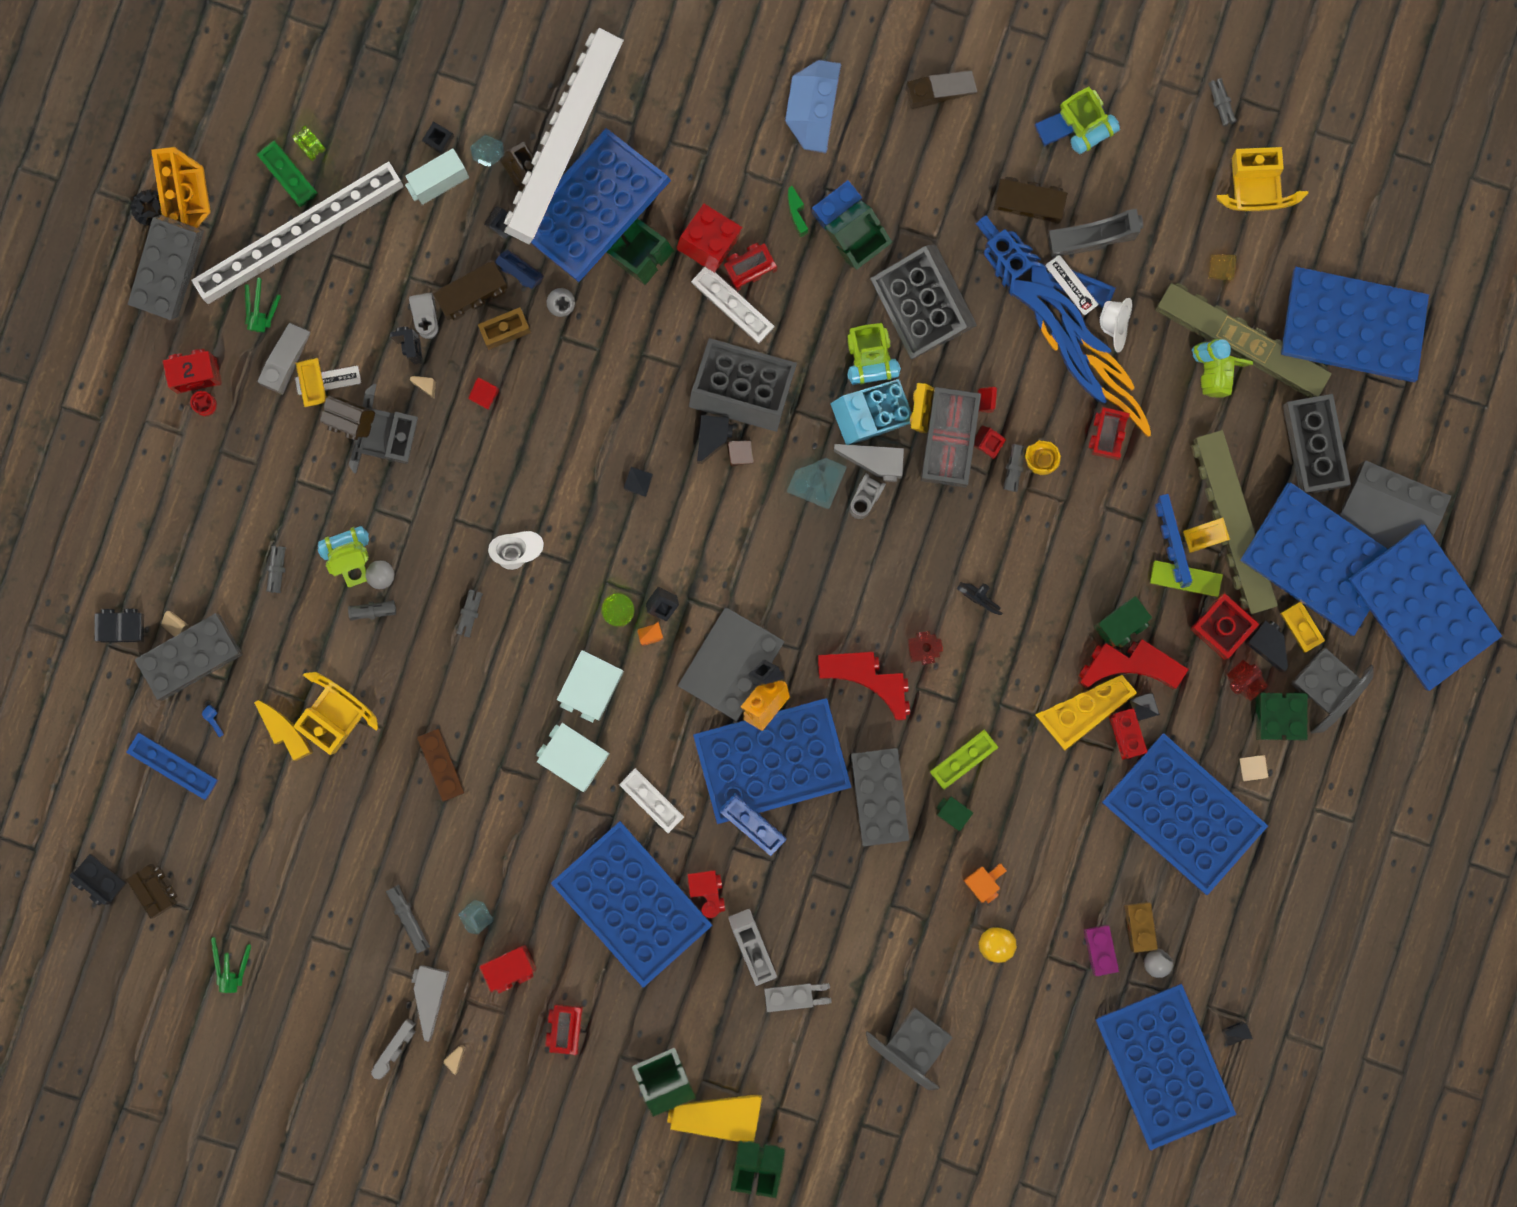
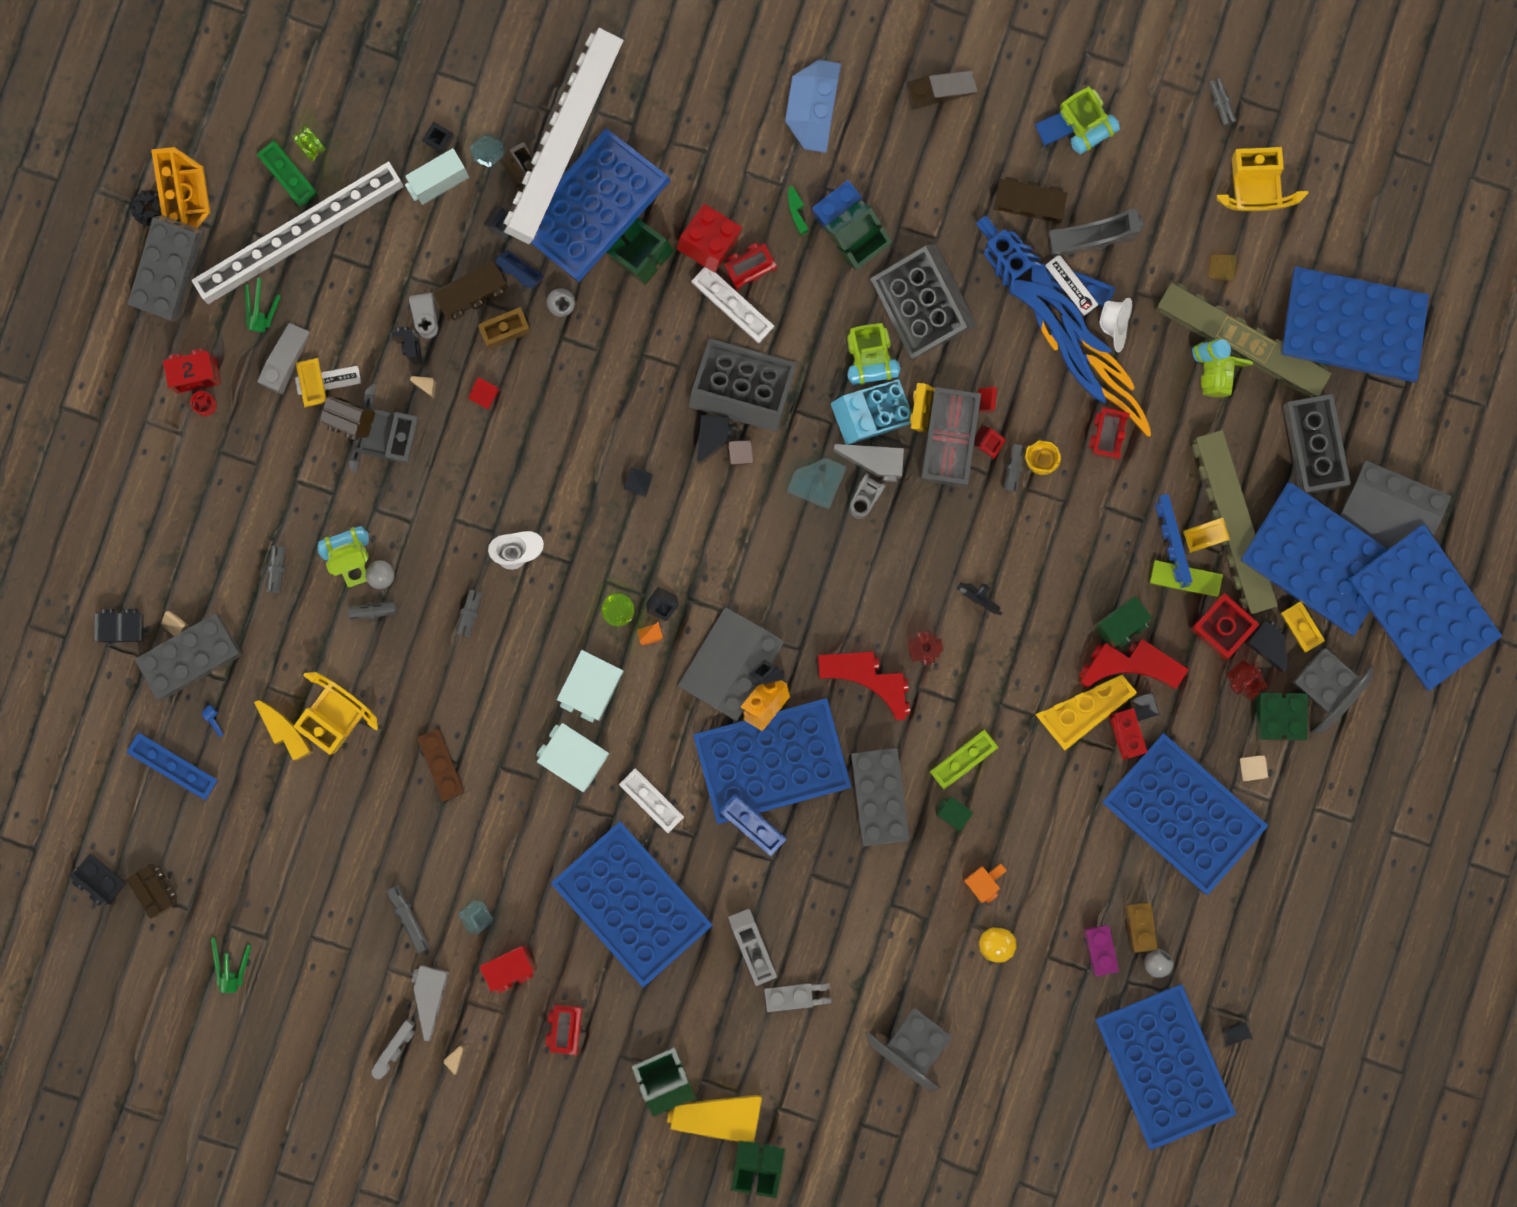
(707, 885): red brick -> none

